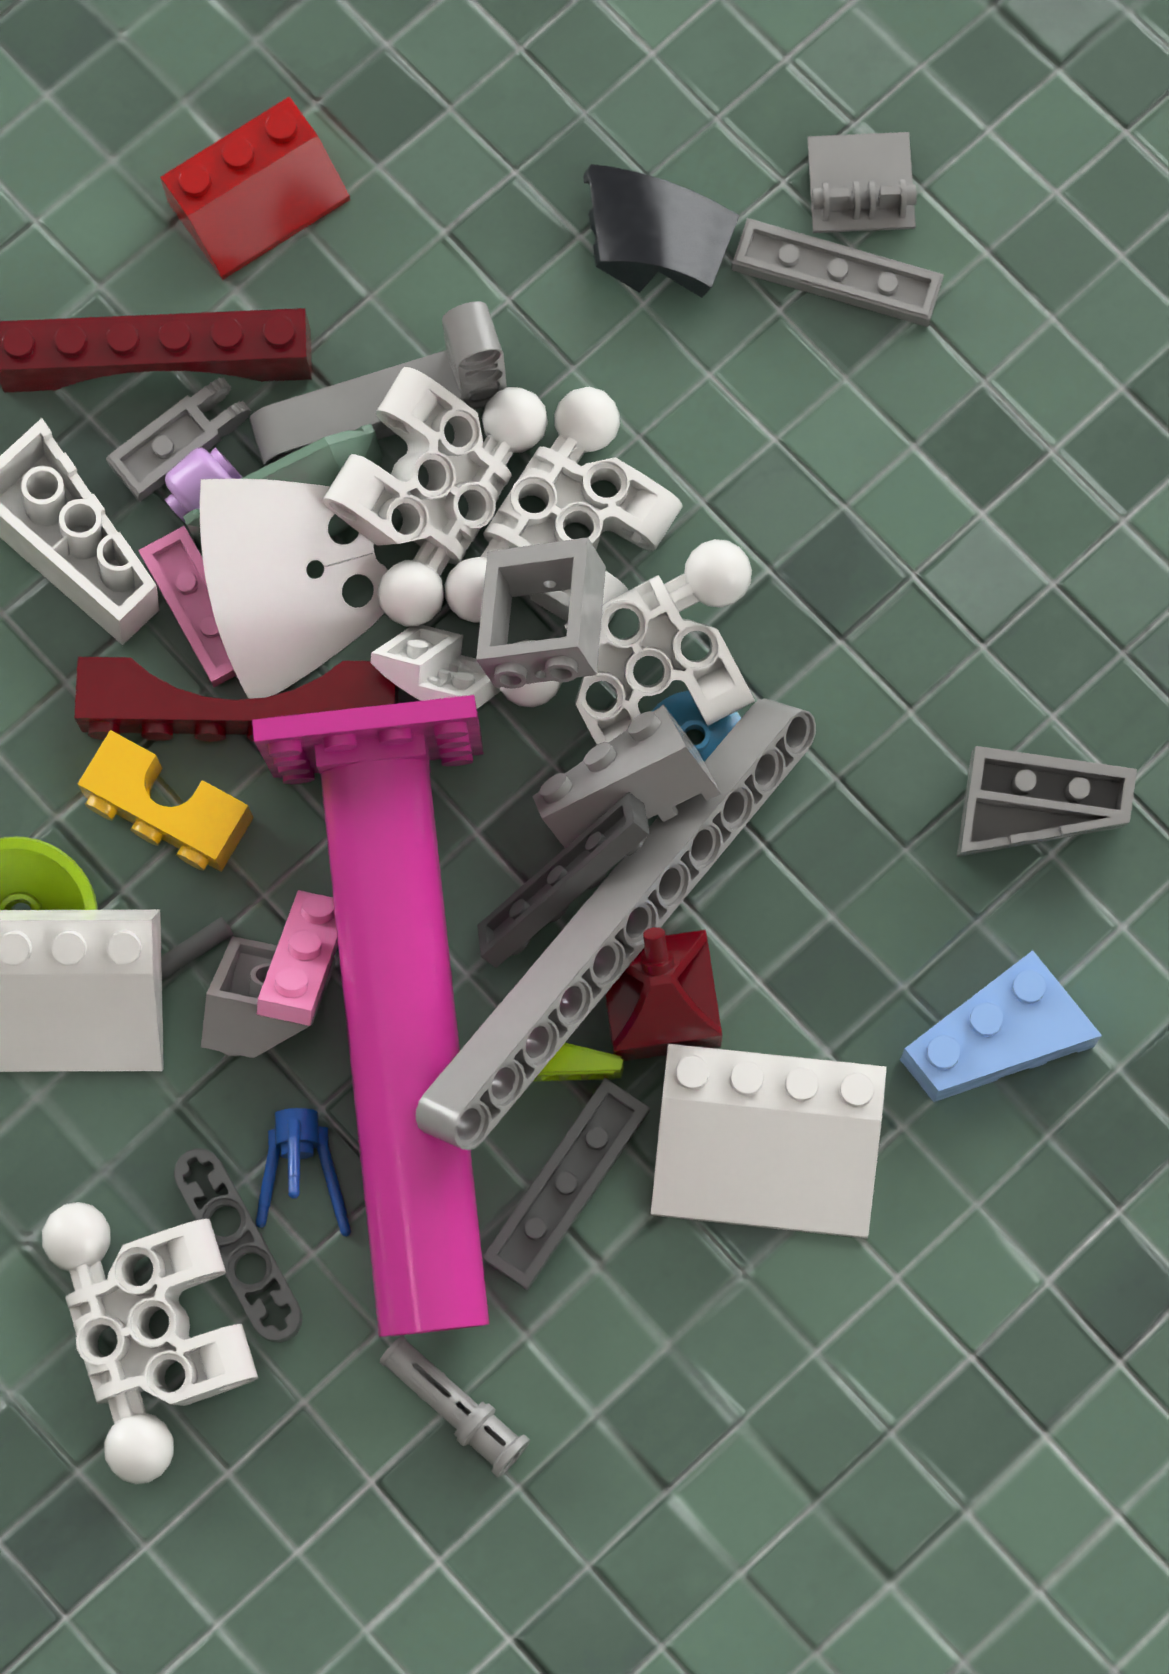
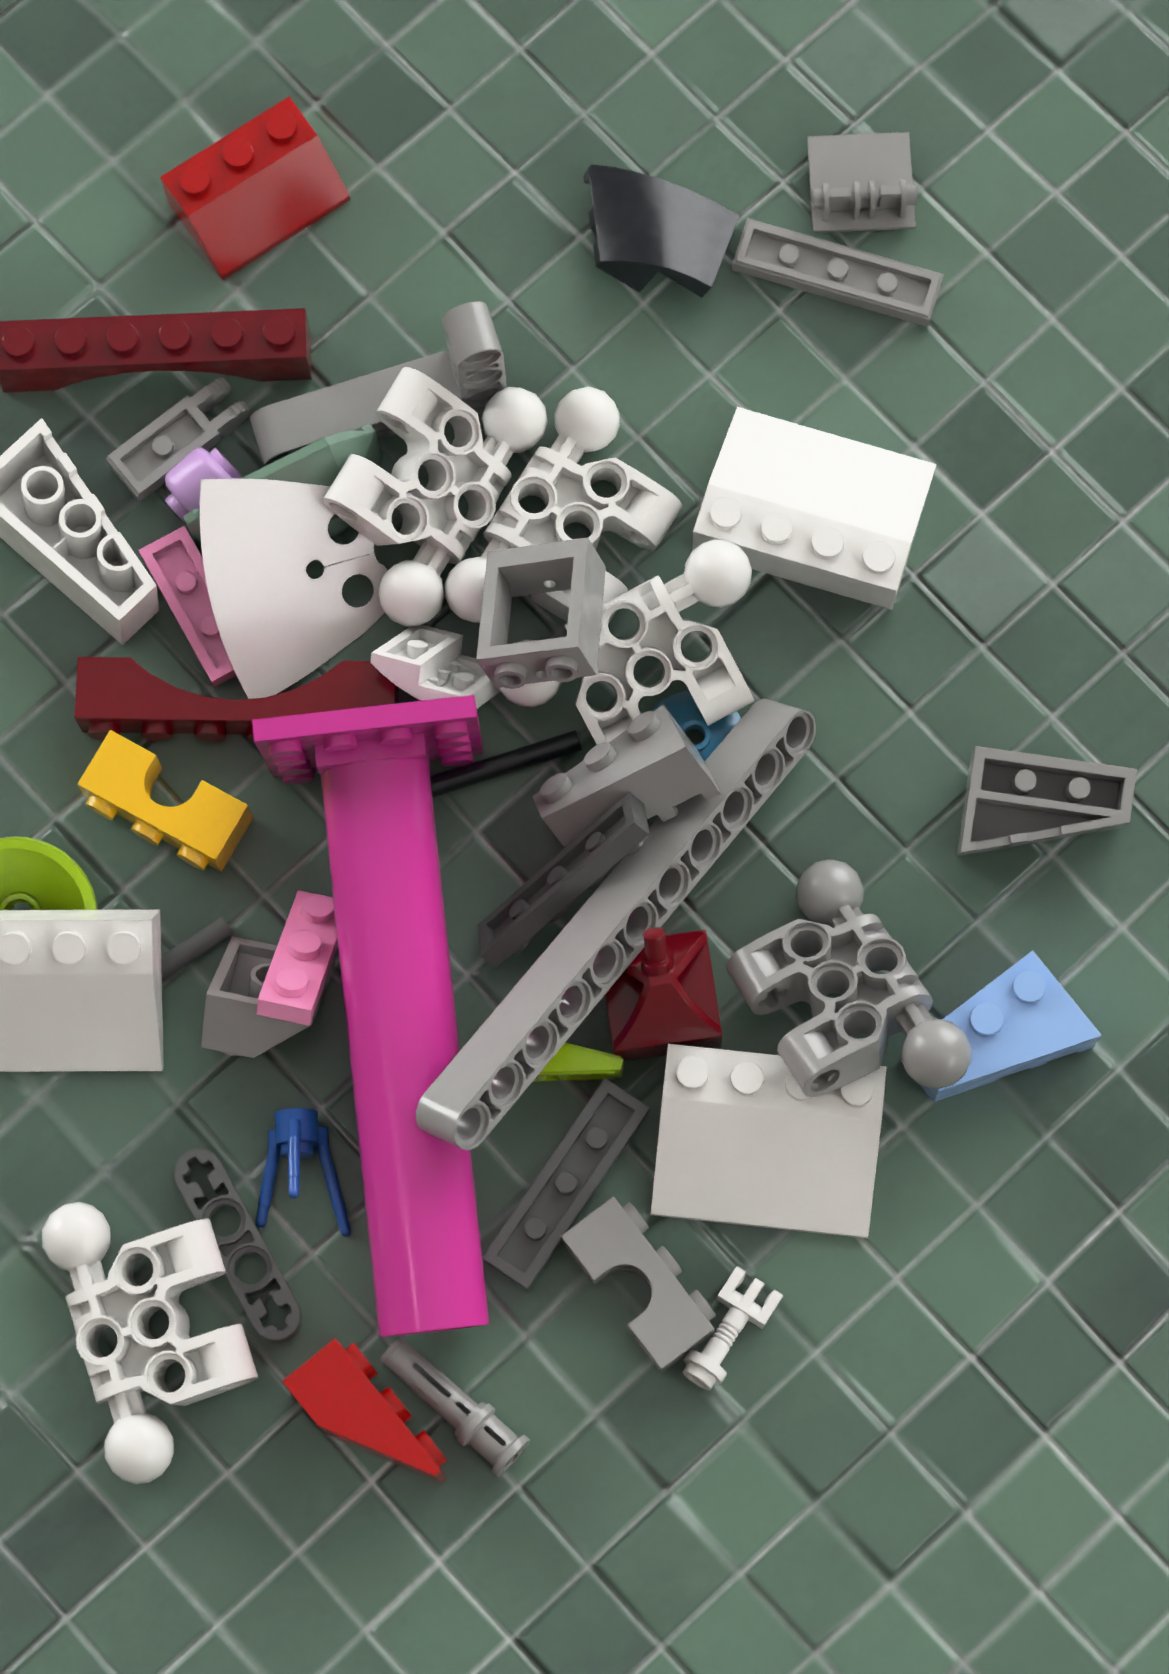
(347, 1406): none -> red slope
(505, 763): none -> black bar
(614, 1242): none -> light grey arch
(705, 1367): none -> white hinge
(815, 506): none -> white slope
(822, 1049): none -> light grey connector

